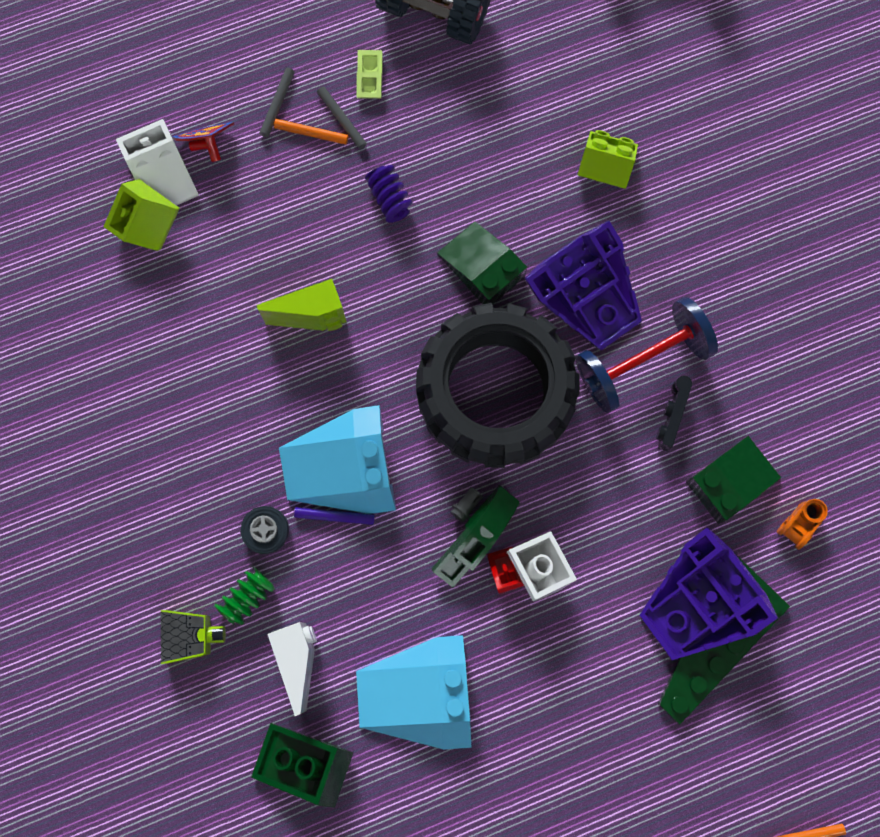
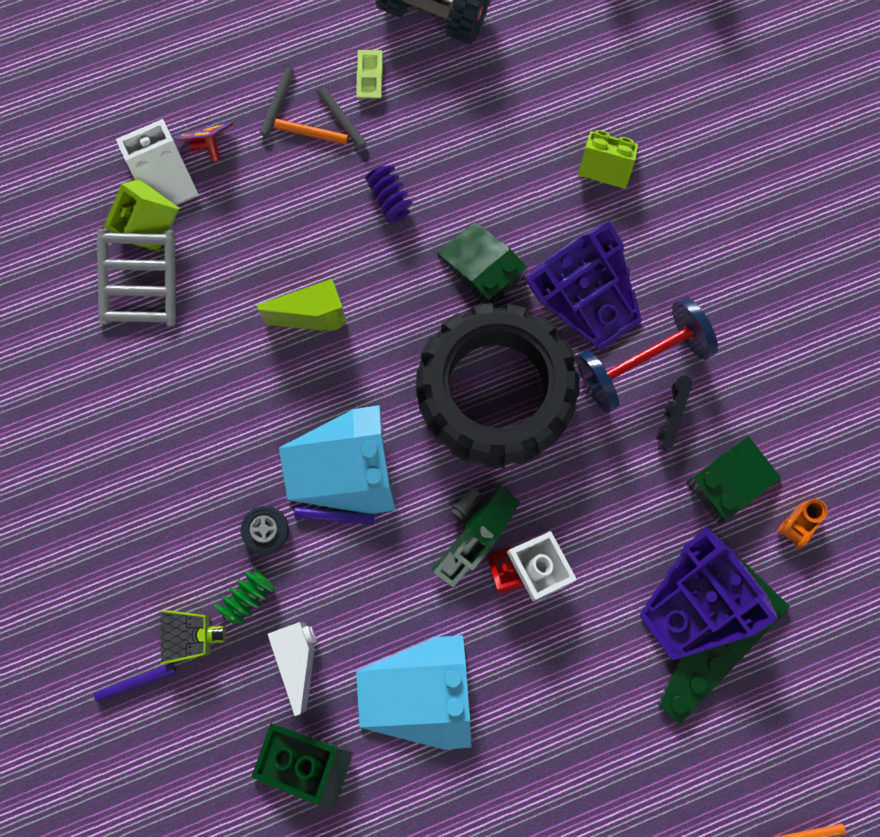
(106, 290): none -> light grey bar
(135, 682): none -> dark purple piece

